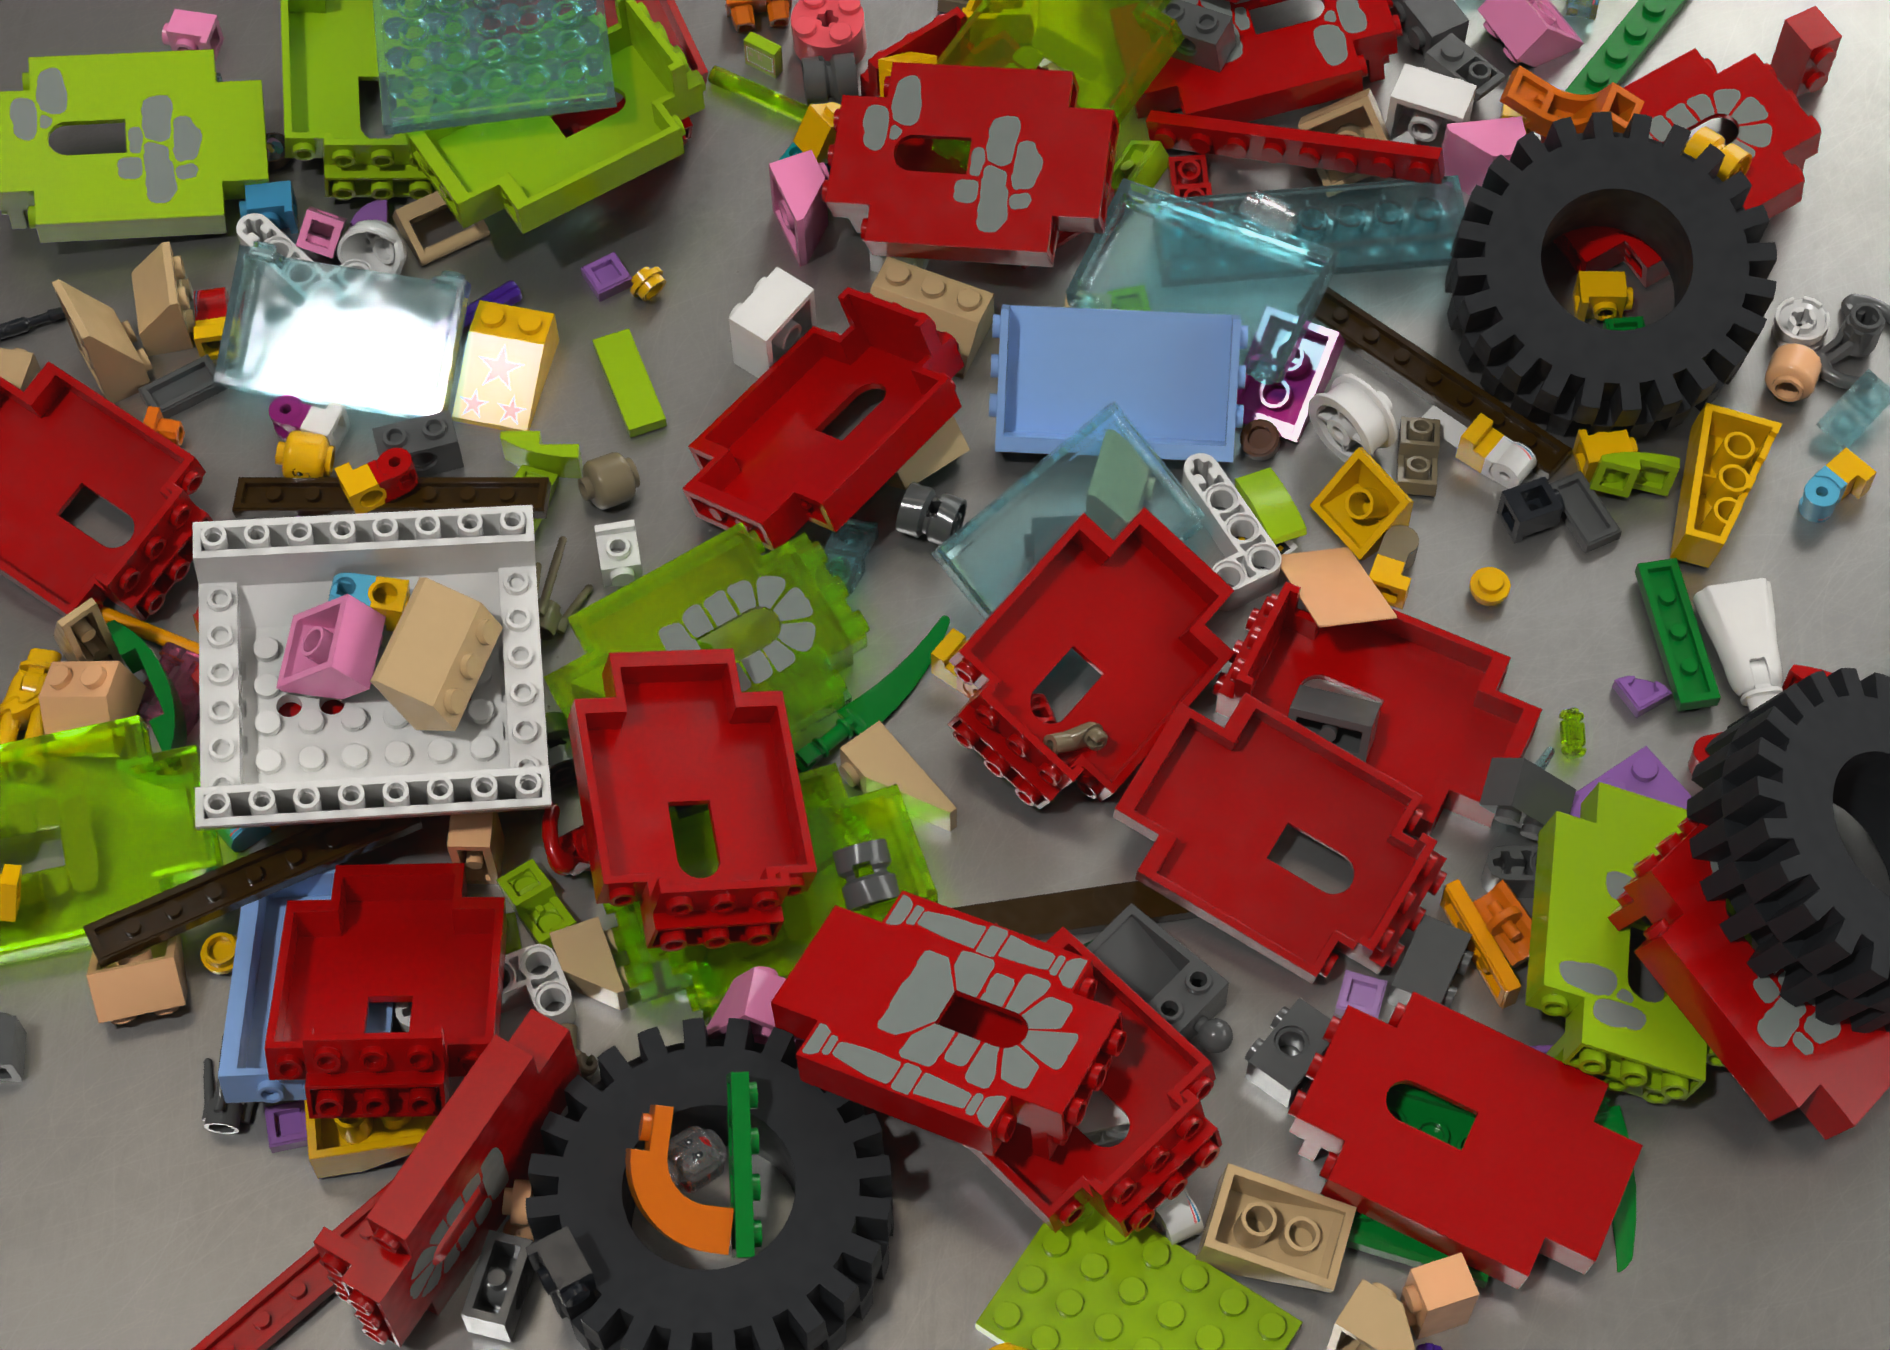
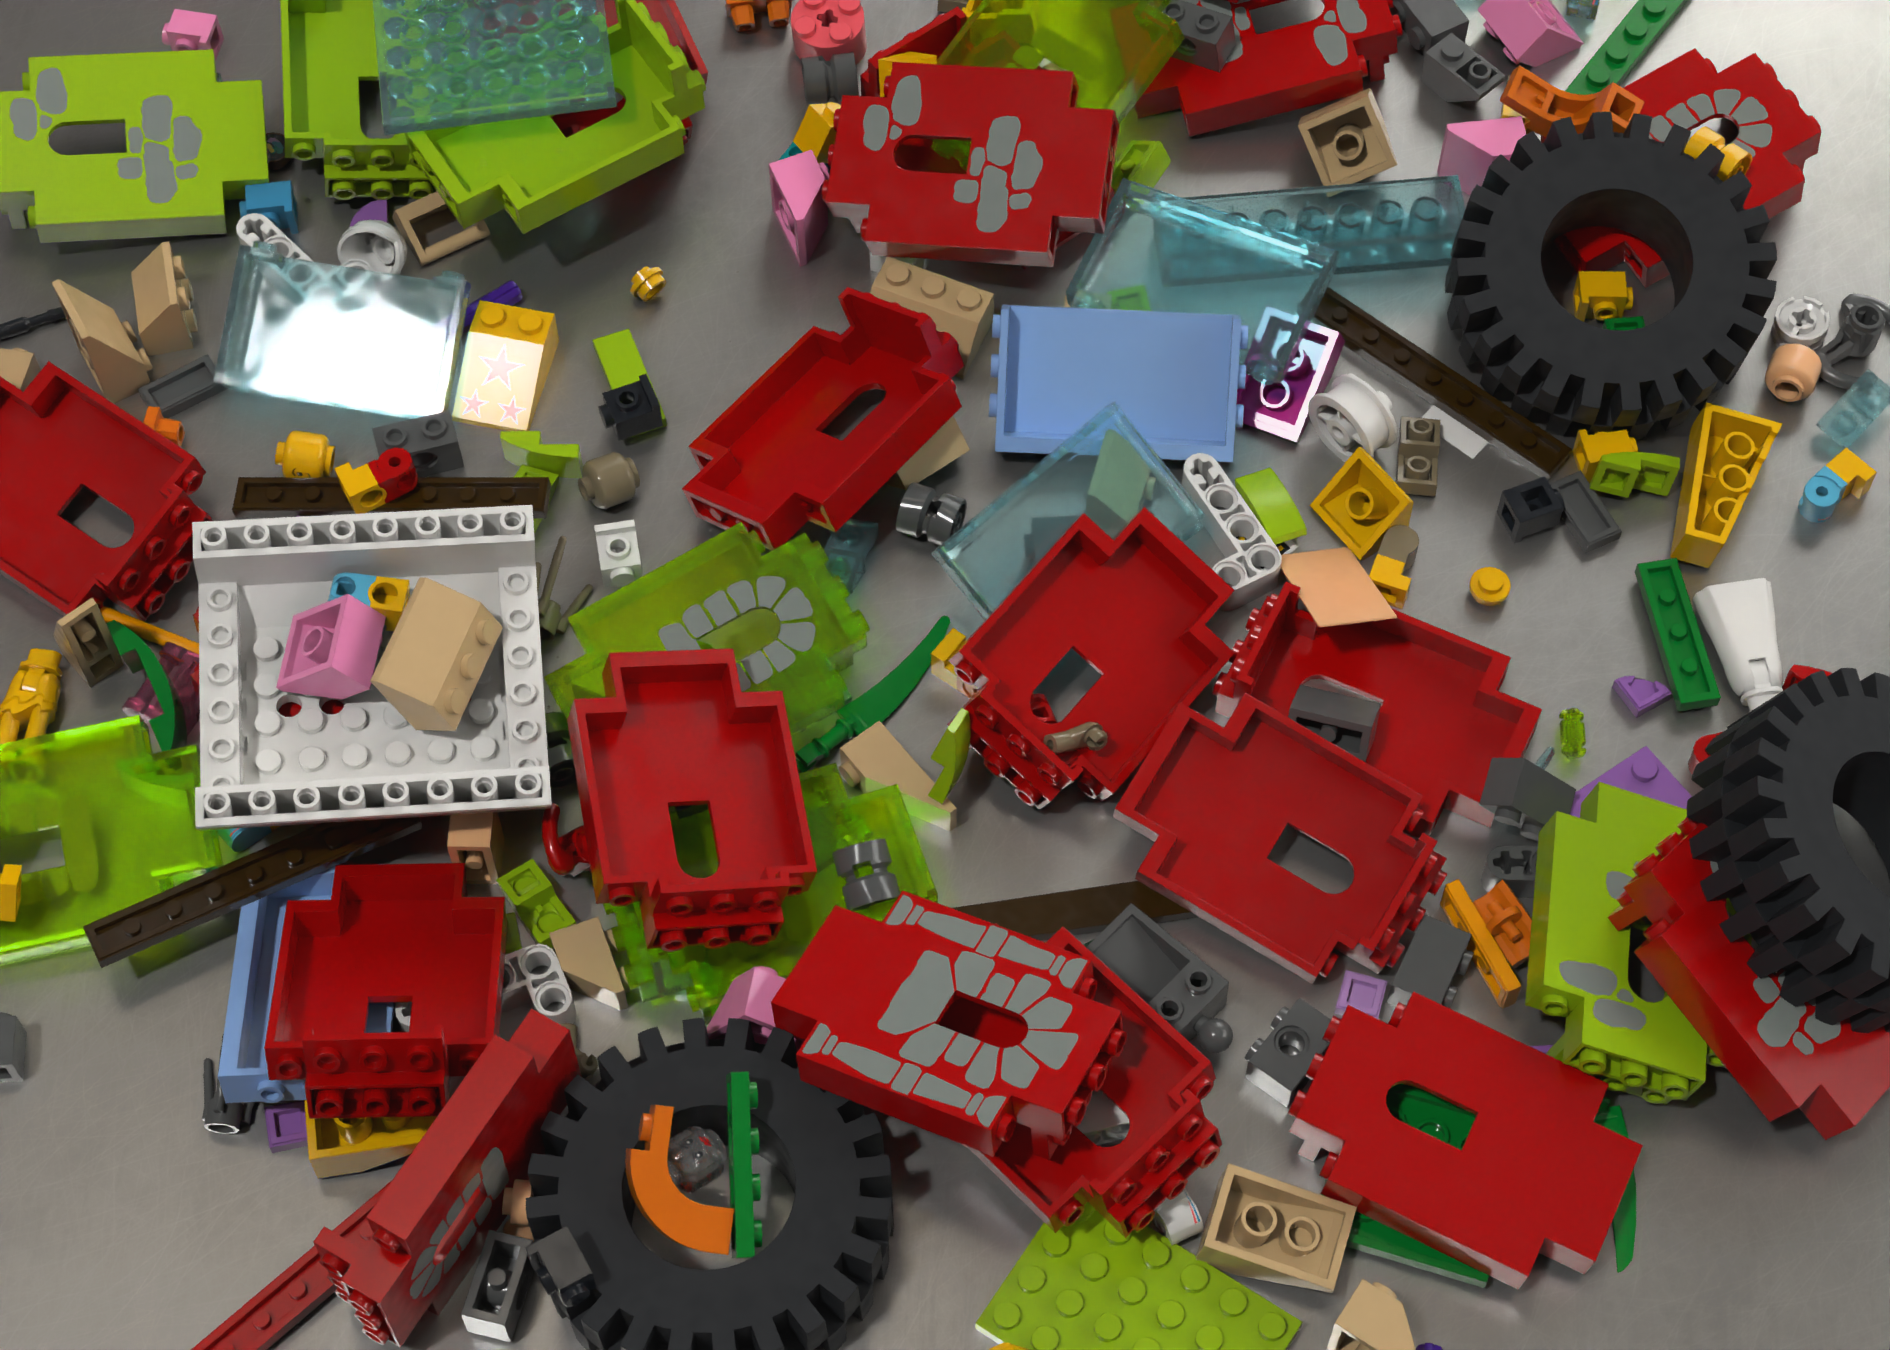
(88, 694): light nougat slope -> none
(139, 983): light nougat slope -> none
(209, 319): leg -> none
(218, 953): yellow plate -> none
(291, 415): leg -> none
(321, 232): bright pink brick -> none
(606, 276): medium lavender tile -> none
(631, 409): none -> black brick
(757, 93): clear neon green piece -> none
(763, 54): lime tile -> none
(771, 321): white brick -> none
(951, 754): none -> lime slope
(1189, 176): red slope -> none
(1260, 439): reddish brown tile -> none
(1268, 212): clear brick -> none
(1297, 147): red plate -> none
(1425, 104): white brick -> none
(1439, 1296): light nougat brick -> none
(1495, 454): leg -> none
(1805, 51): red brick -> none

